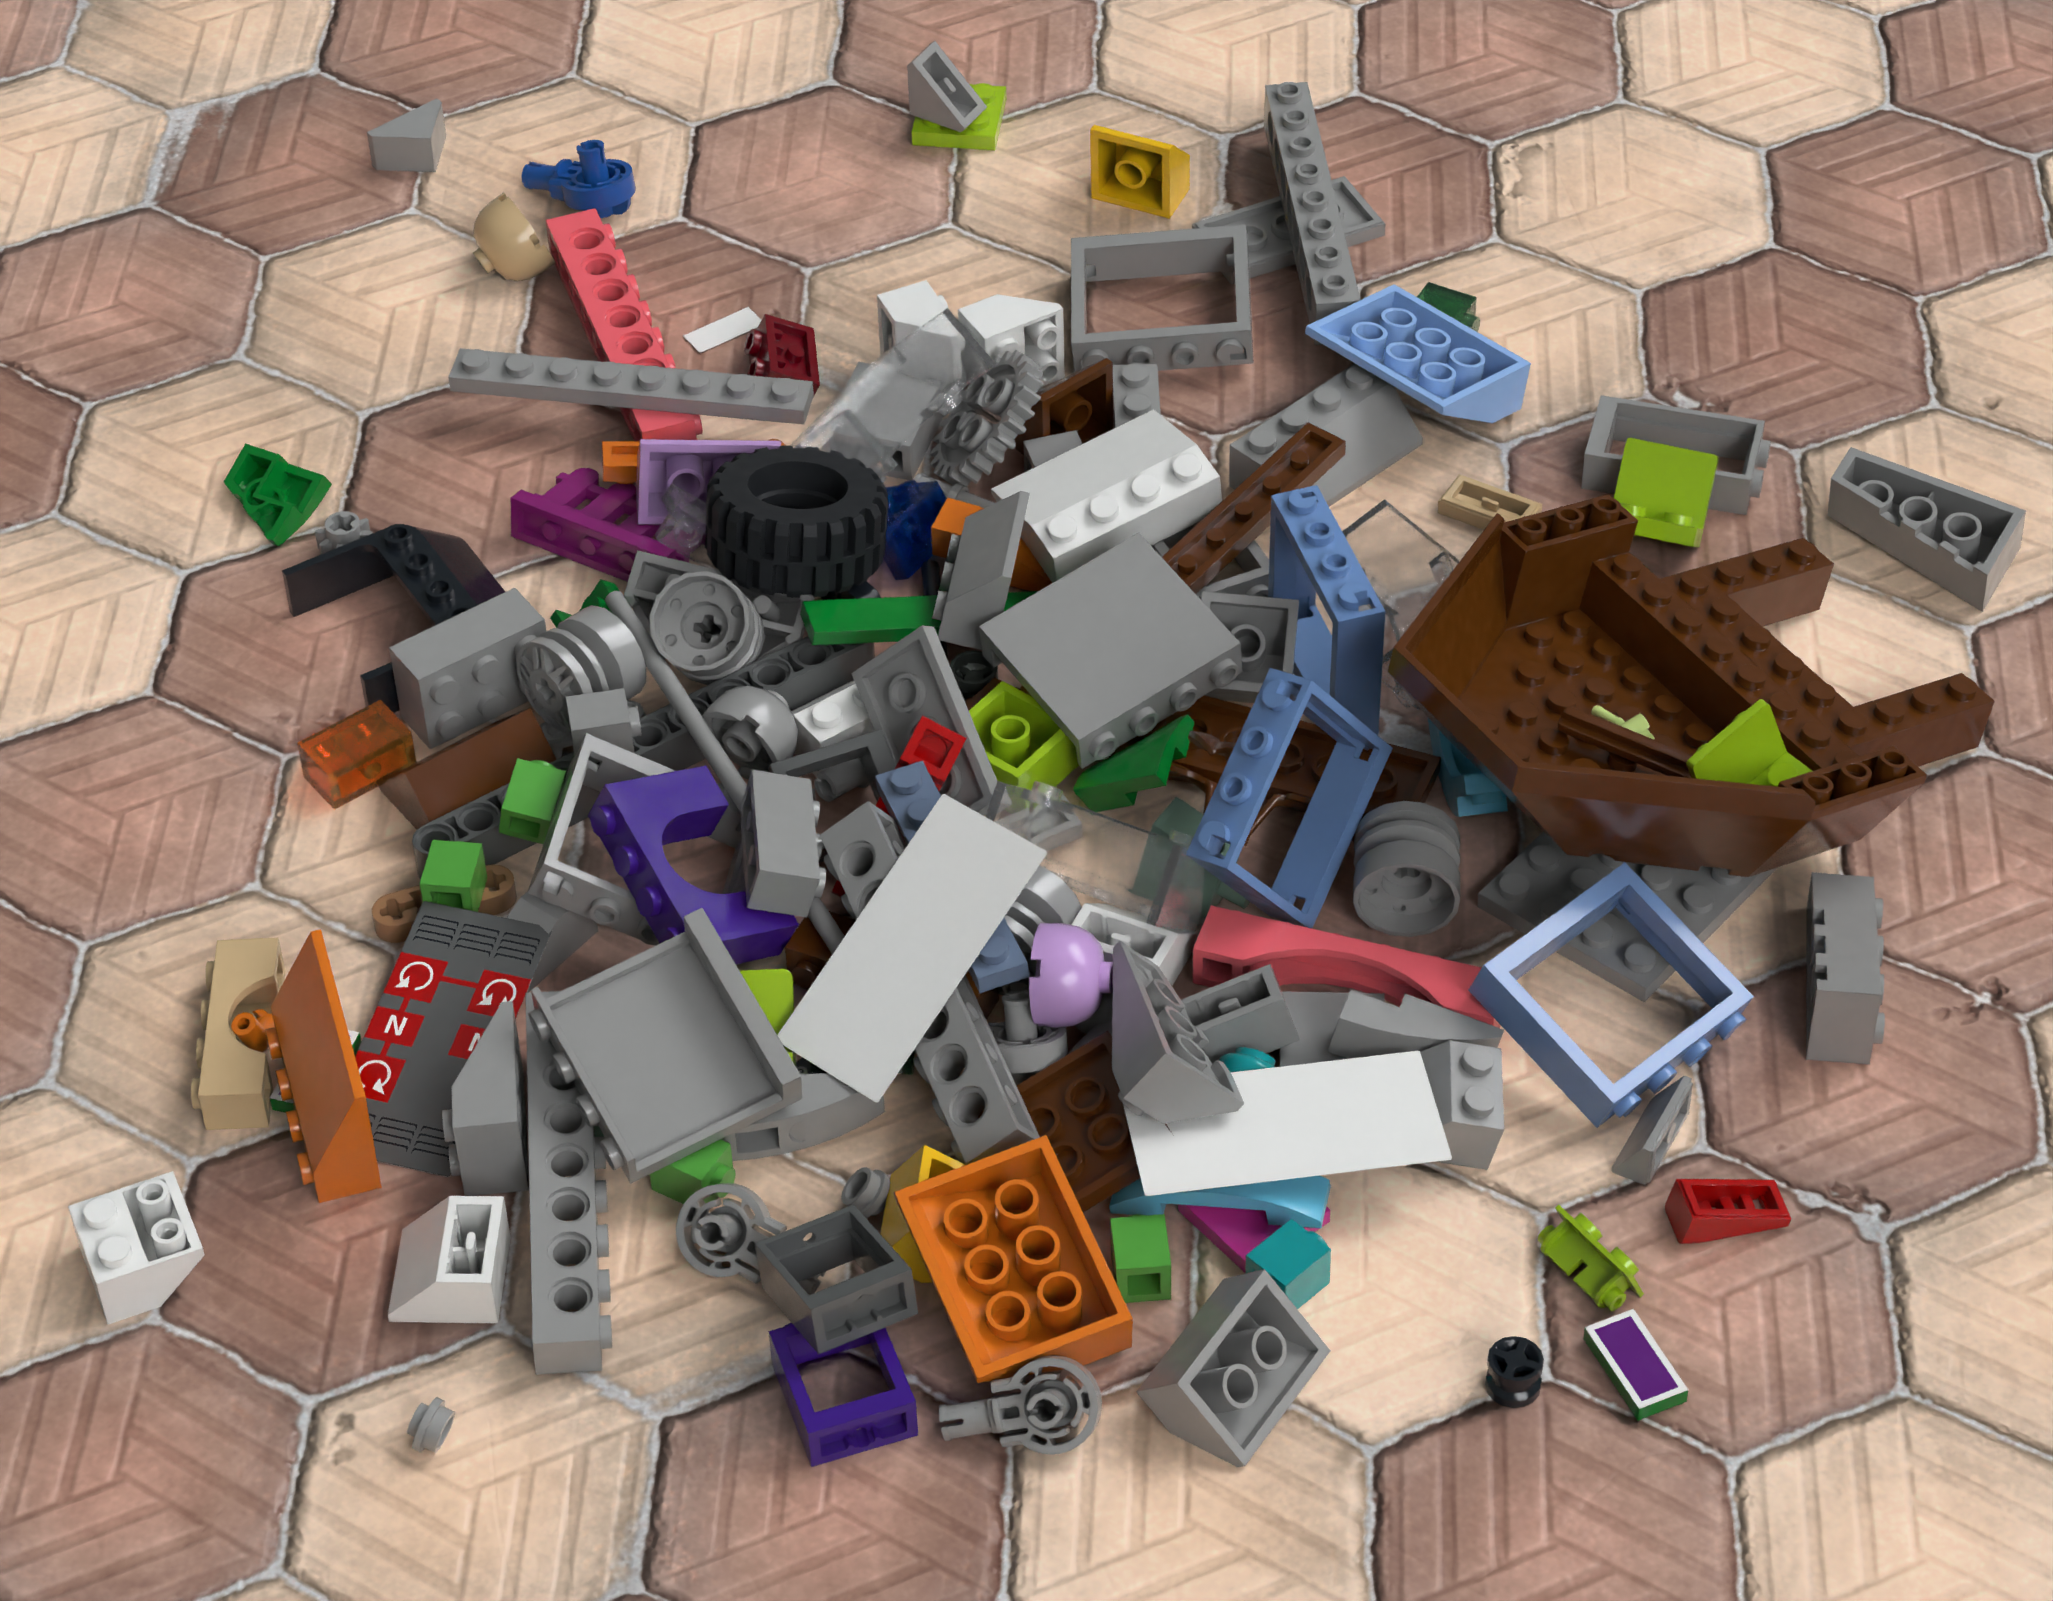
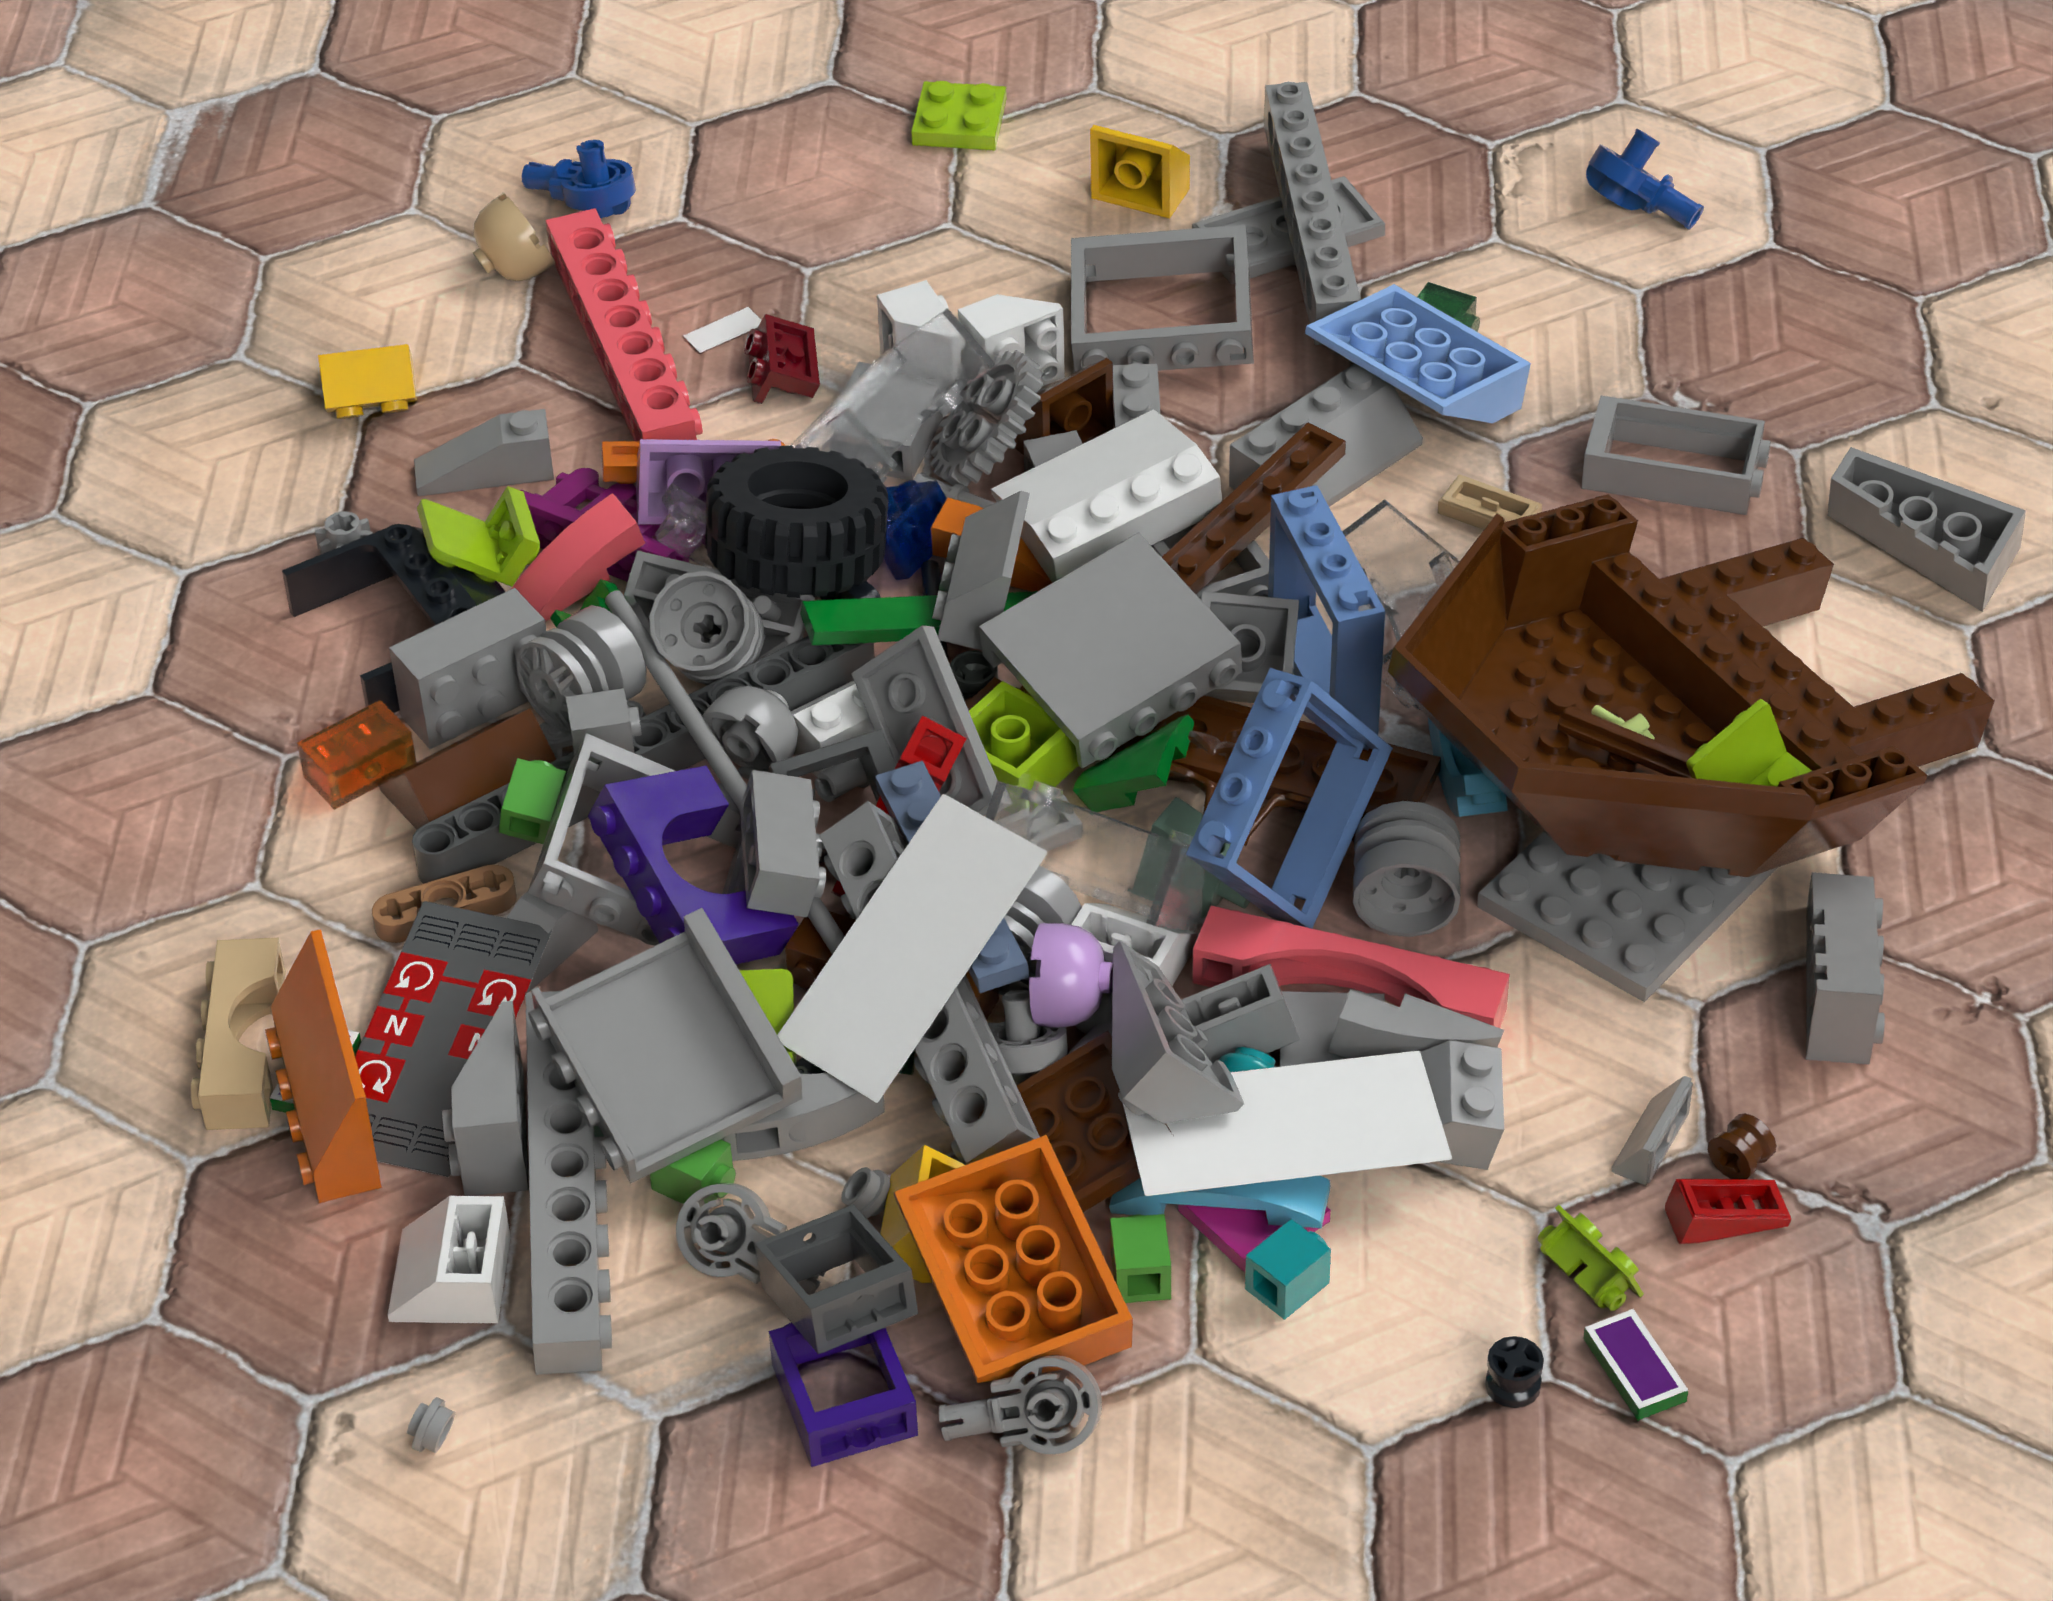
(136, 1245): white slope -> none
(252, 1030): orange arm -> none
(275, 492): green slope -> none
(368, 380): none -> yellow slope
(410, 140): light grey slope -> none
(454, 874): bright green brick -> none
(489, 548): none -> lime bracket
(494, 454): none -> light grey slope
(580, 557): none -> coral slope
(631, 386): light grey plate -> none
(941, 91): light grey slope -> none
(1235, 1368): light grey slope -> none
(1555, 1051): medium blue window -> none
(1633, 188): none -> blue pin
(1666, 490): lime bracket -> none
(1742, 1147): none -> reddish brown wheel

